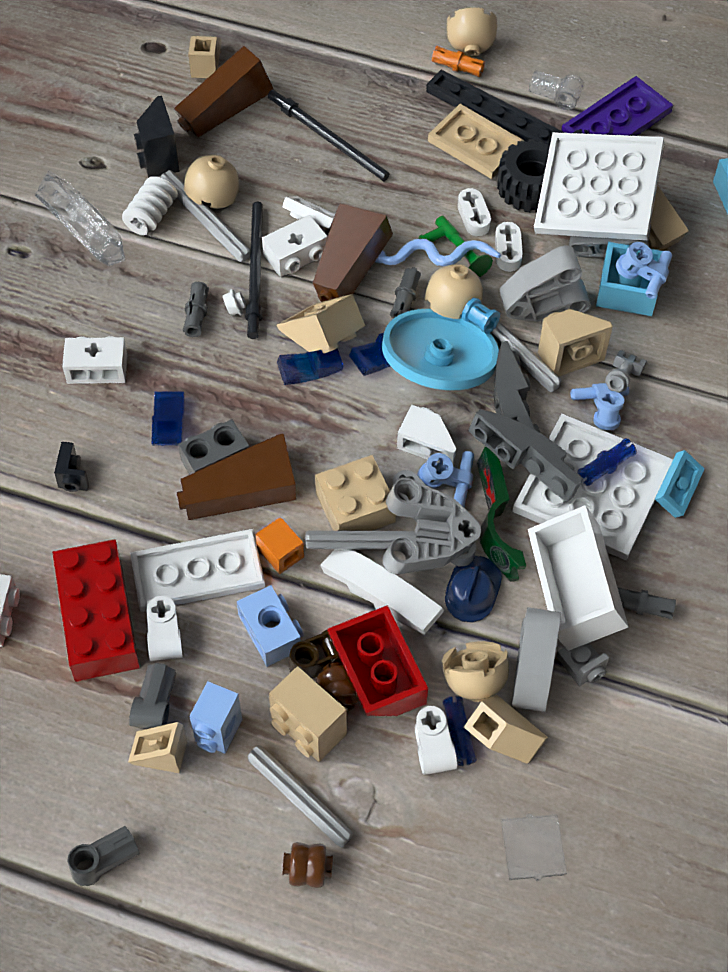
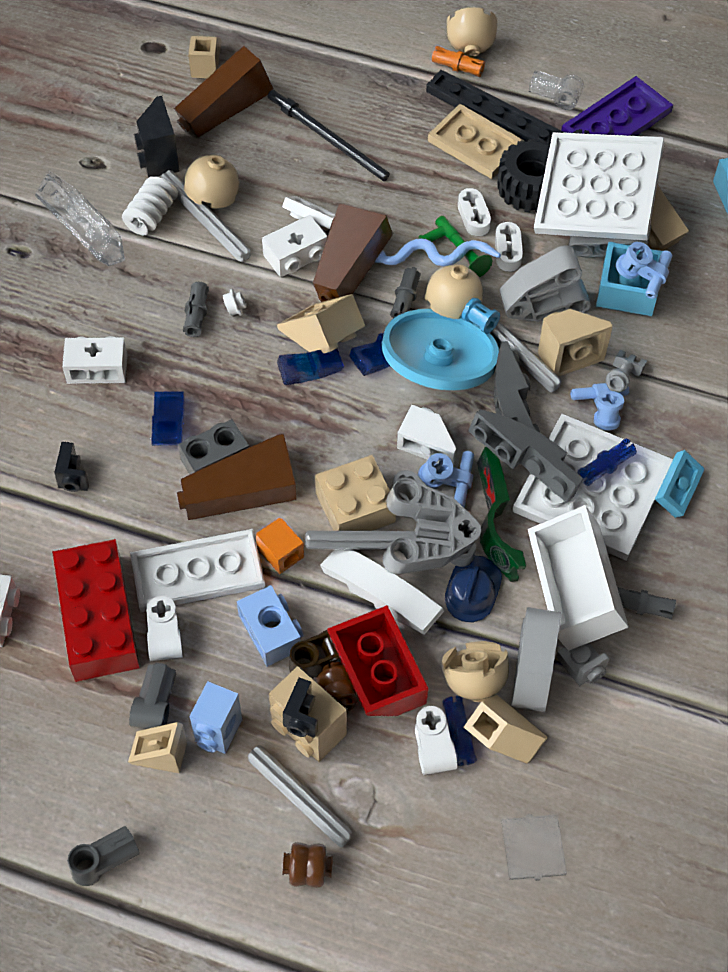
(253, 310): black bar -> none
(298, 708): none -> black bracket

